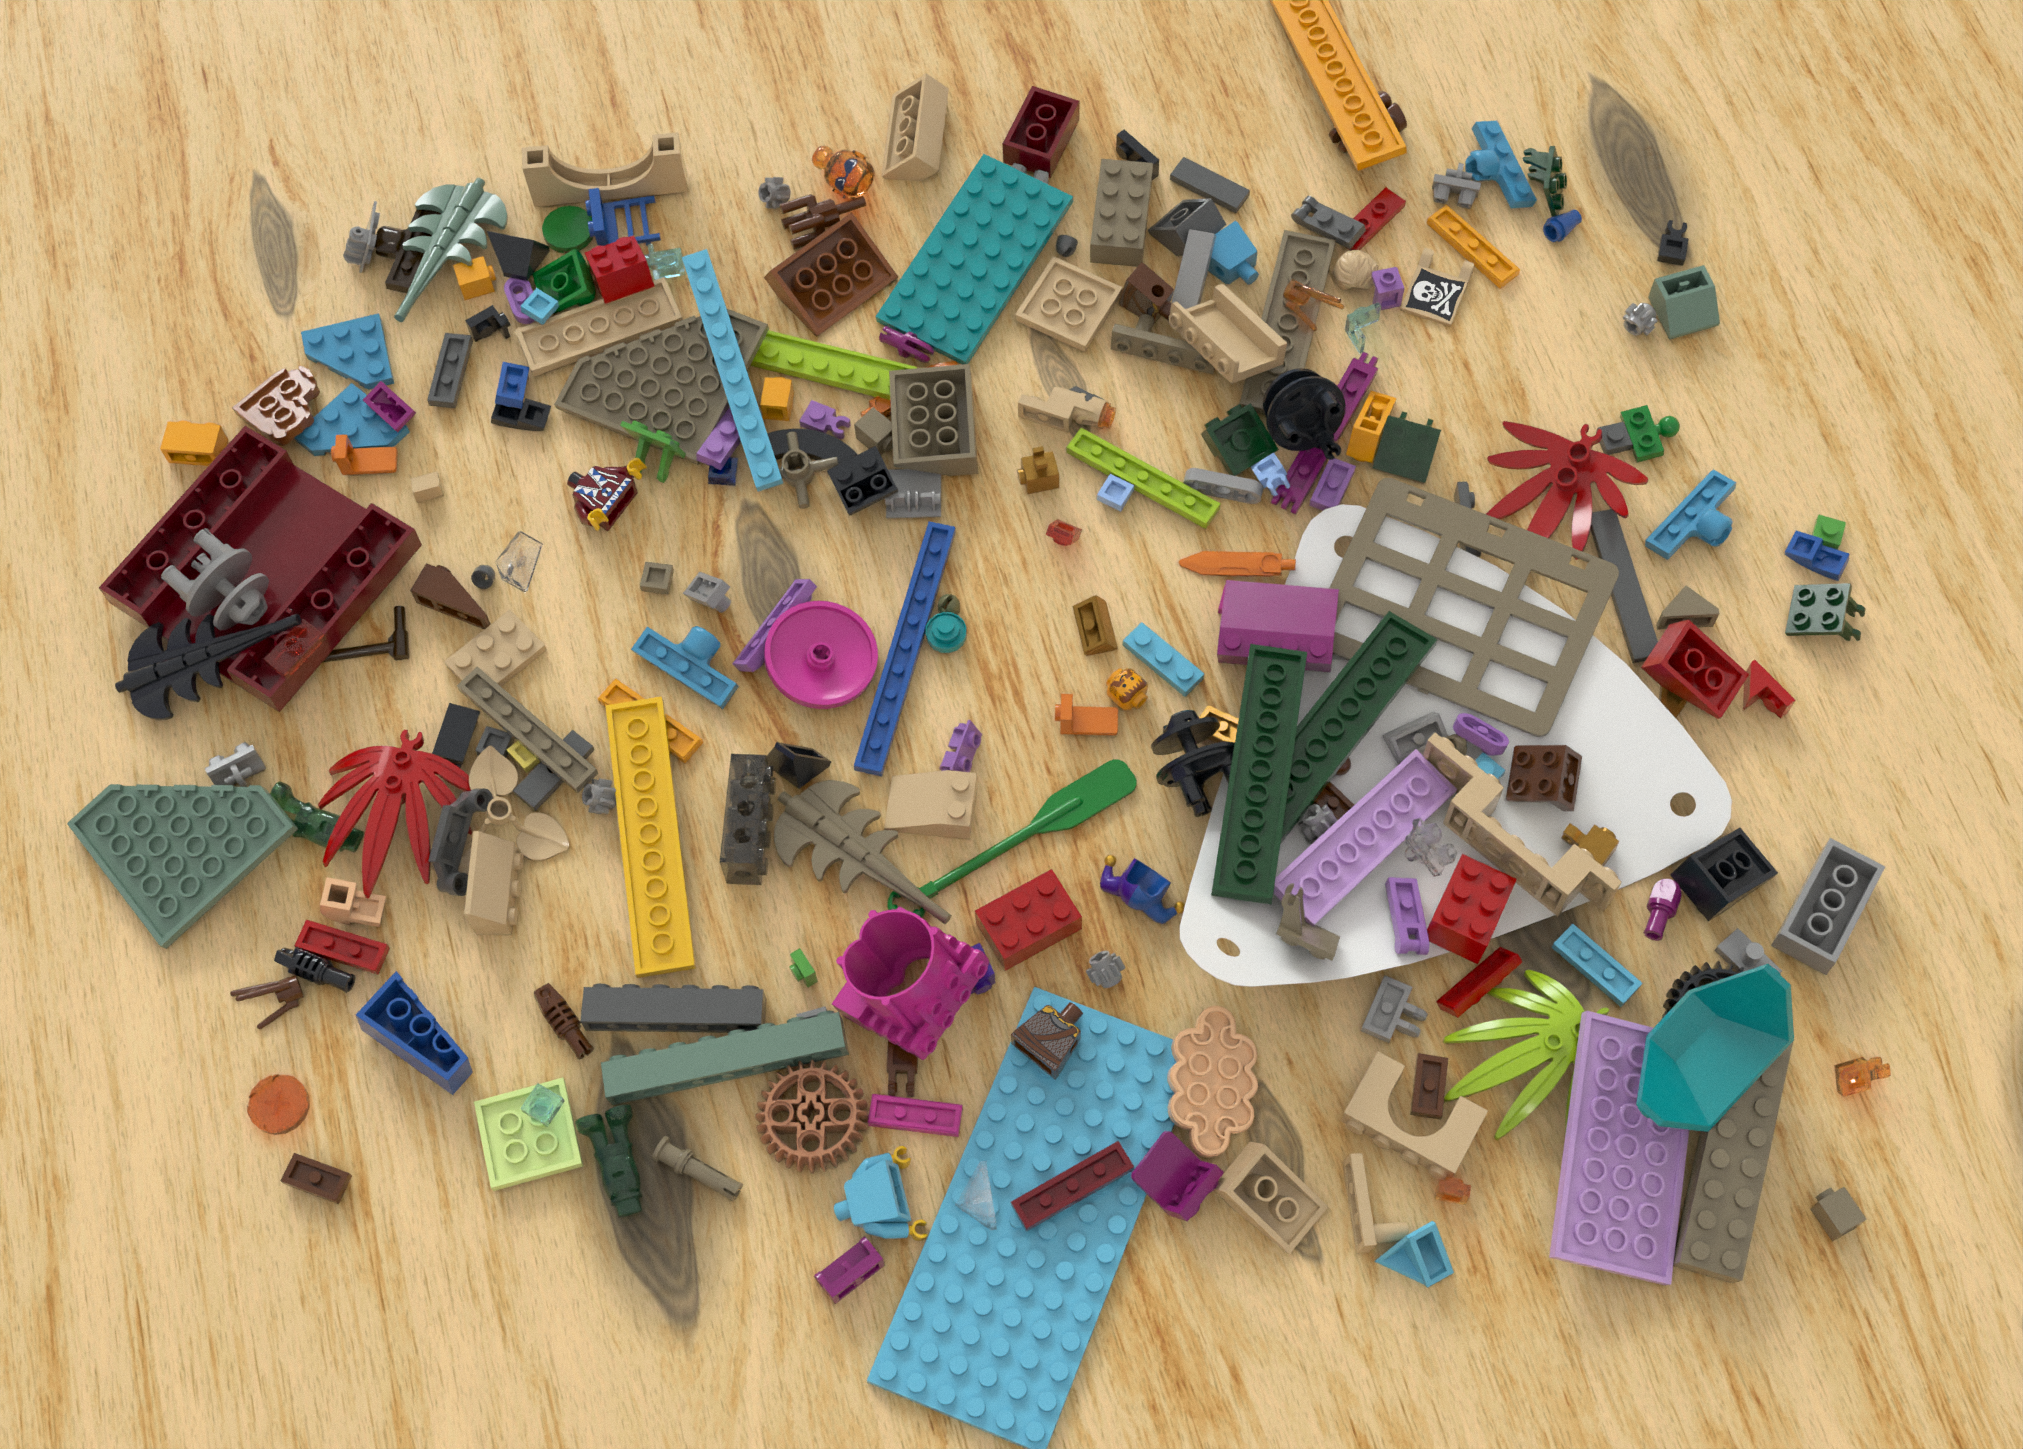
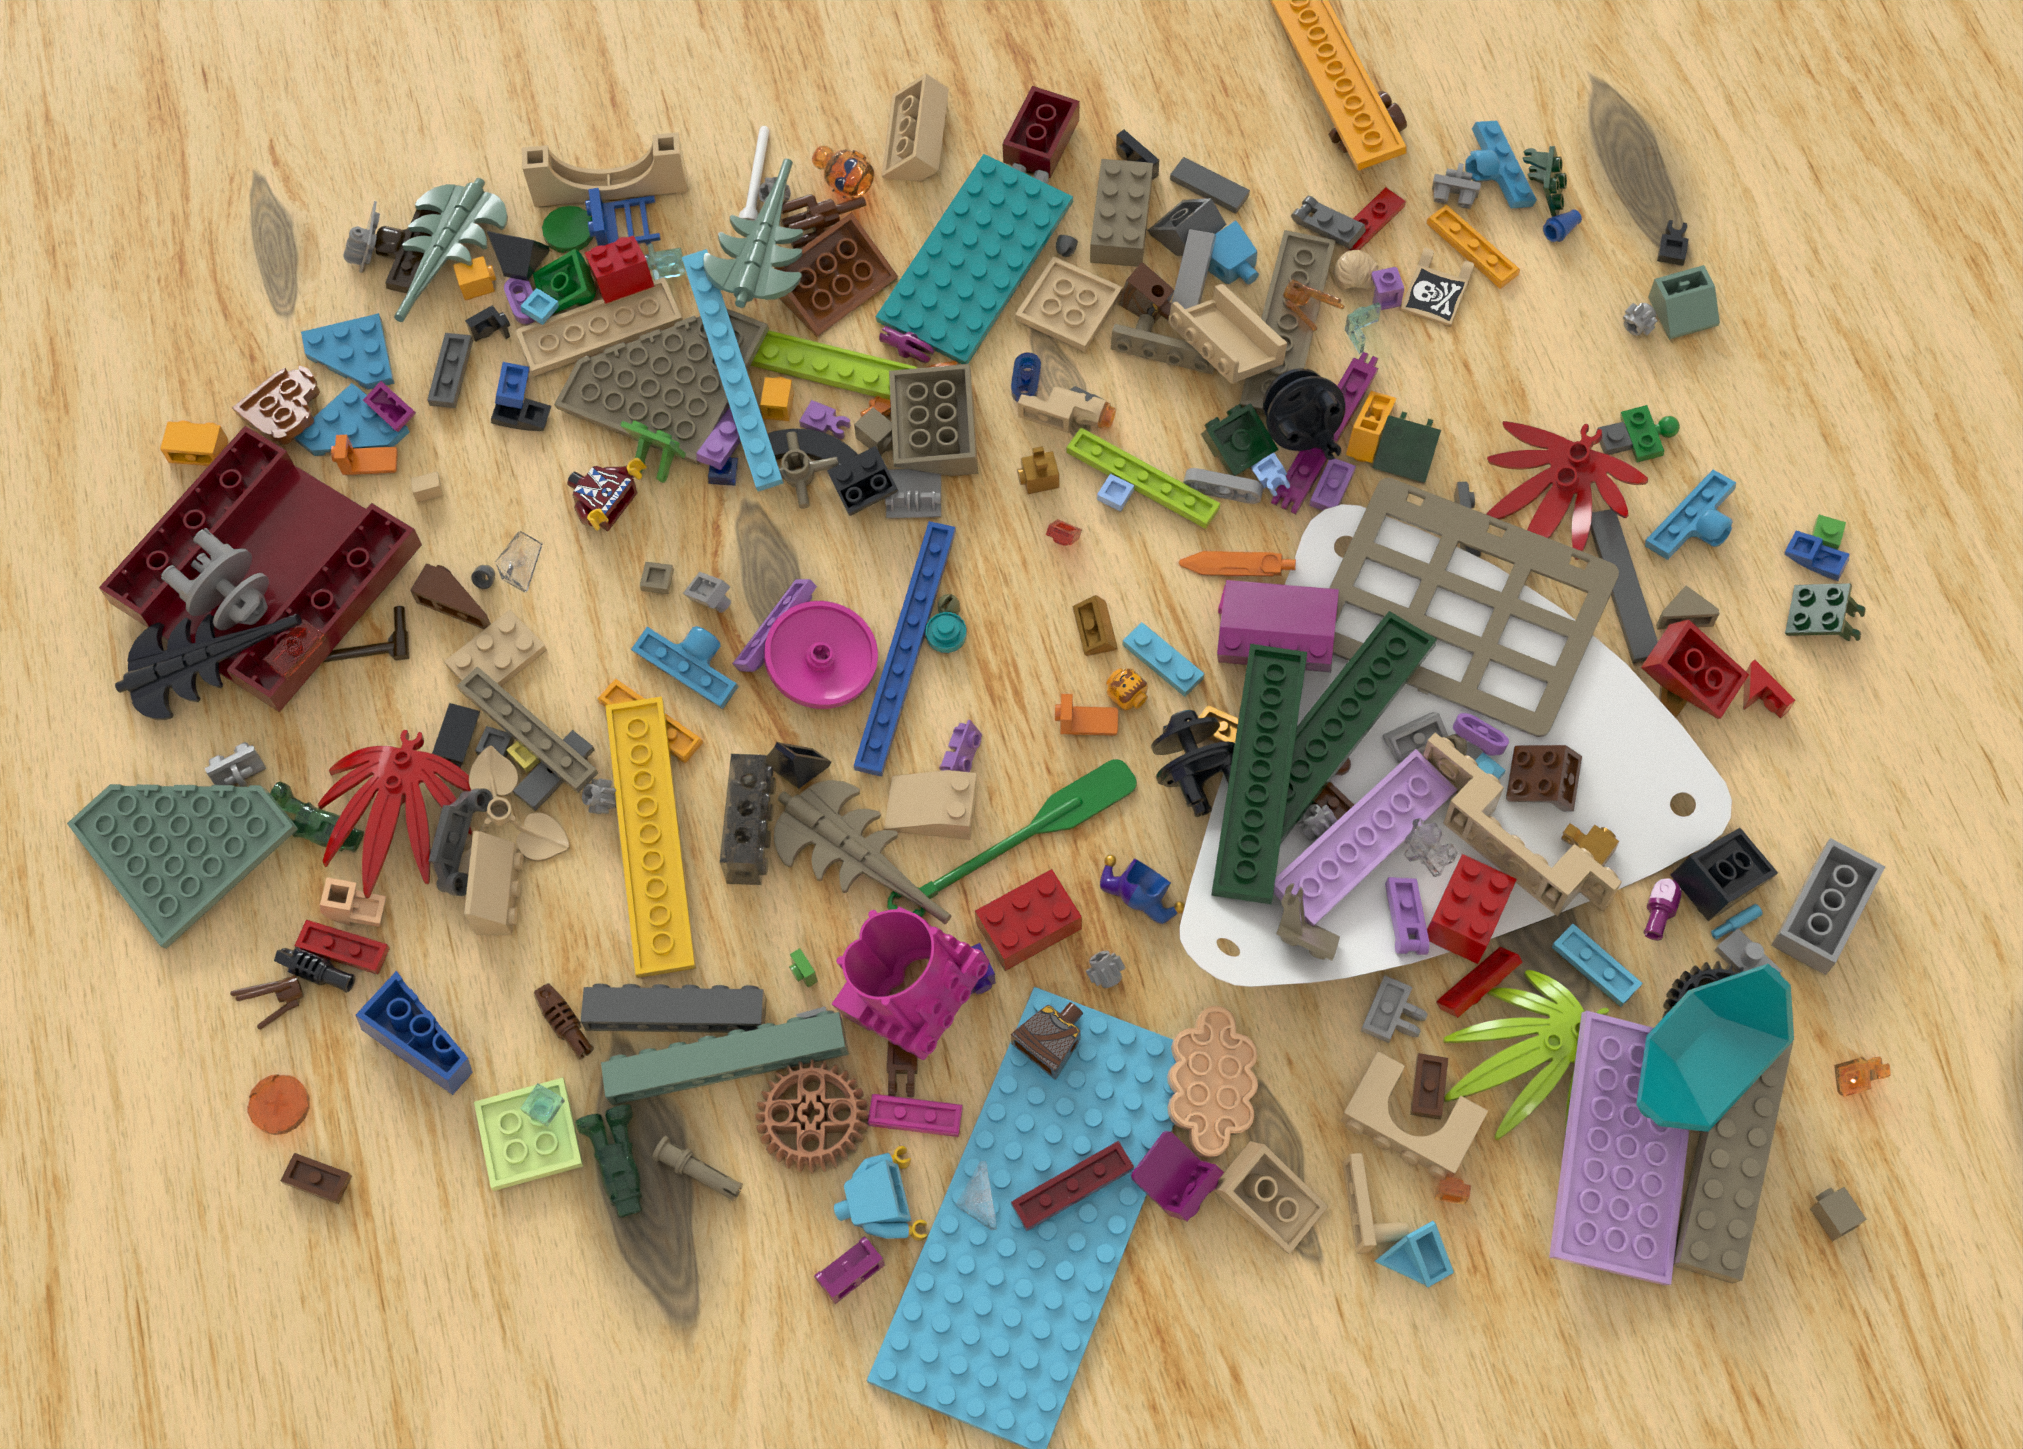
(750, 211): none -> white piece
(752, 270): none -> sand green animal
(1023, 379): none -> clear blue plate
(1737, 921): none -> medium azure pin

